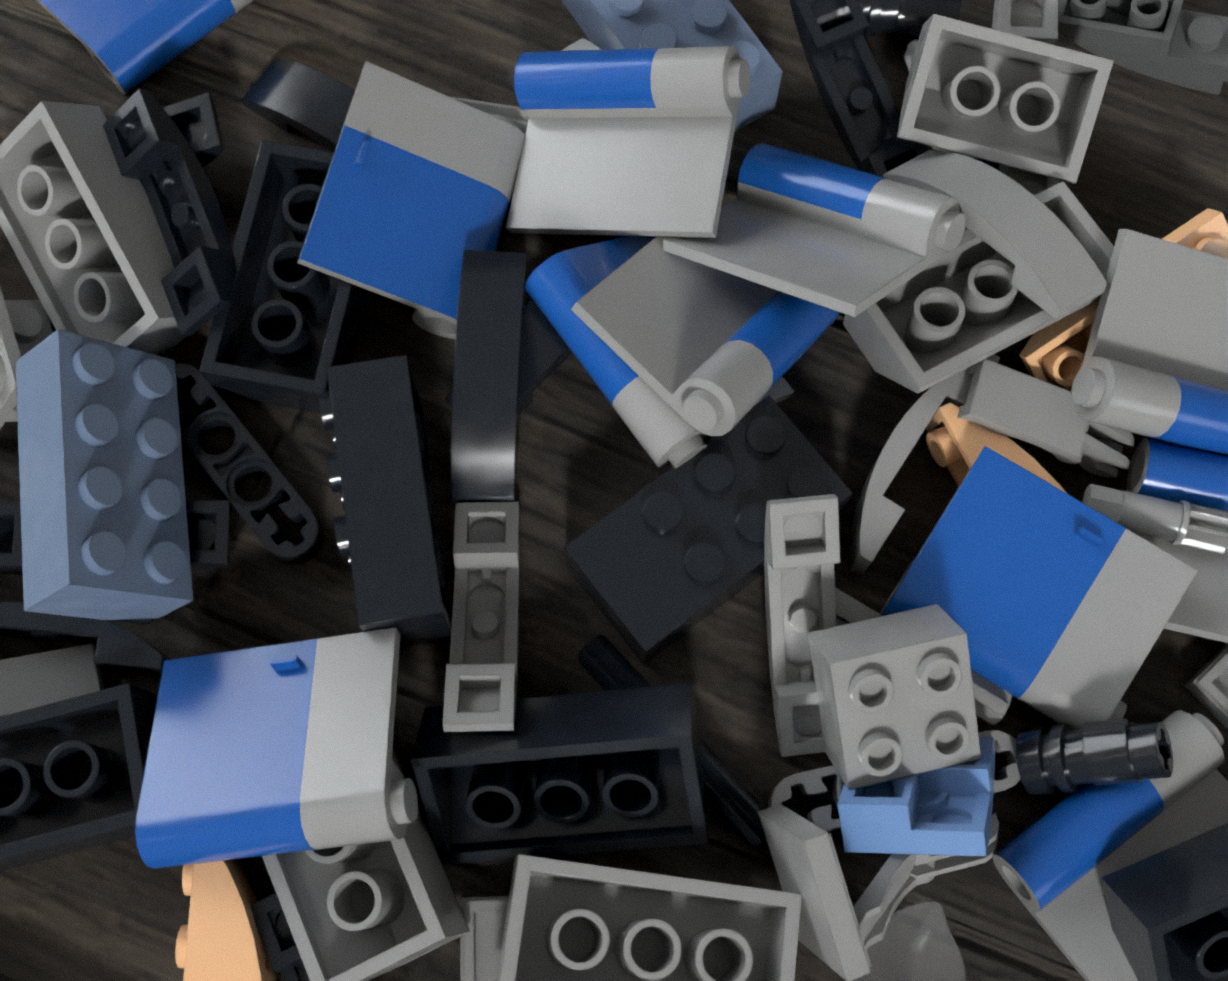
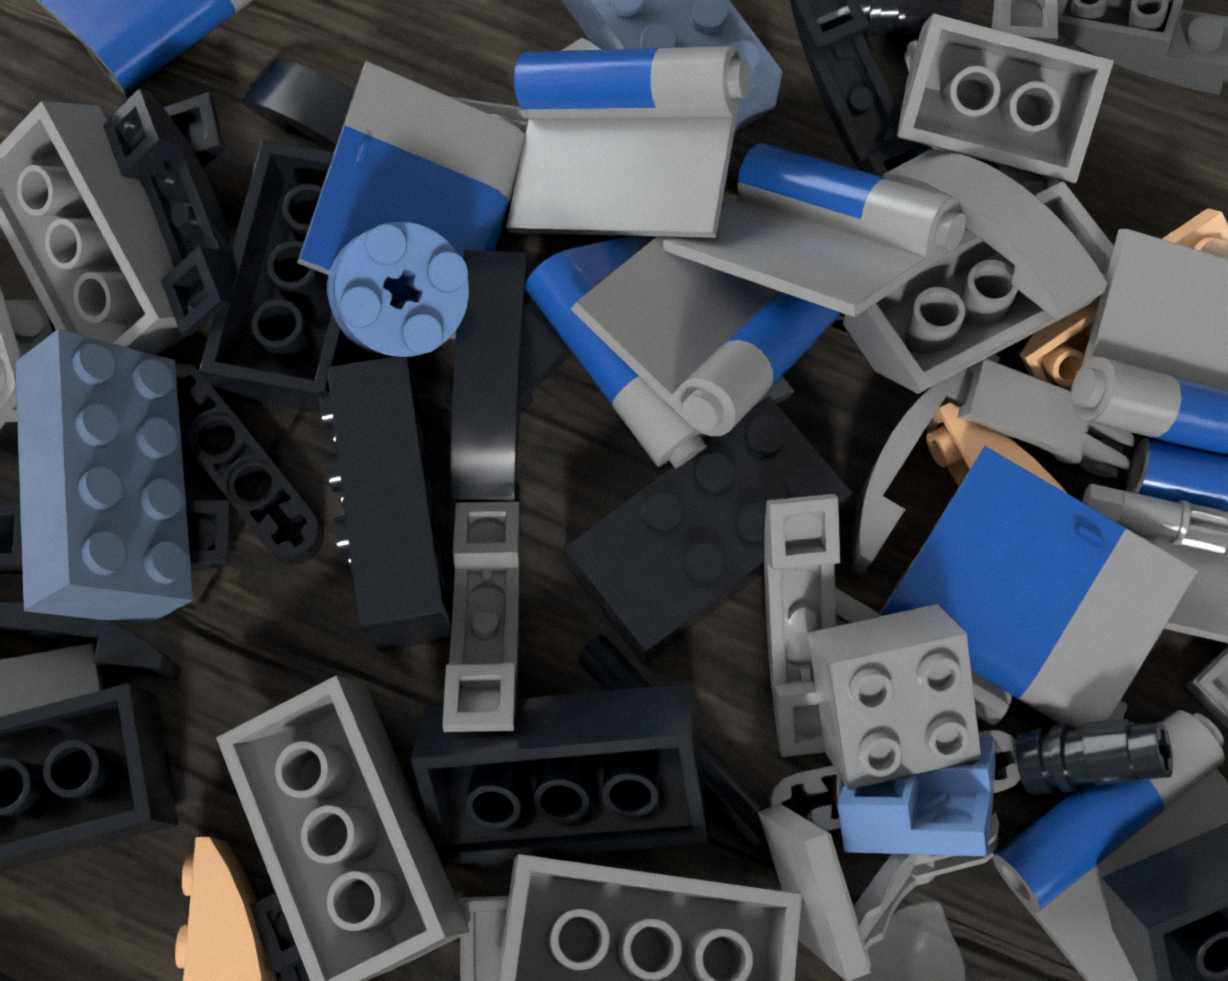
(274, 752): door -> none
(431, 274): none -> medium blue brick

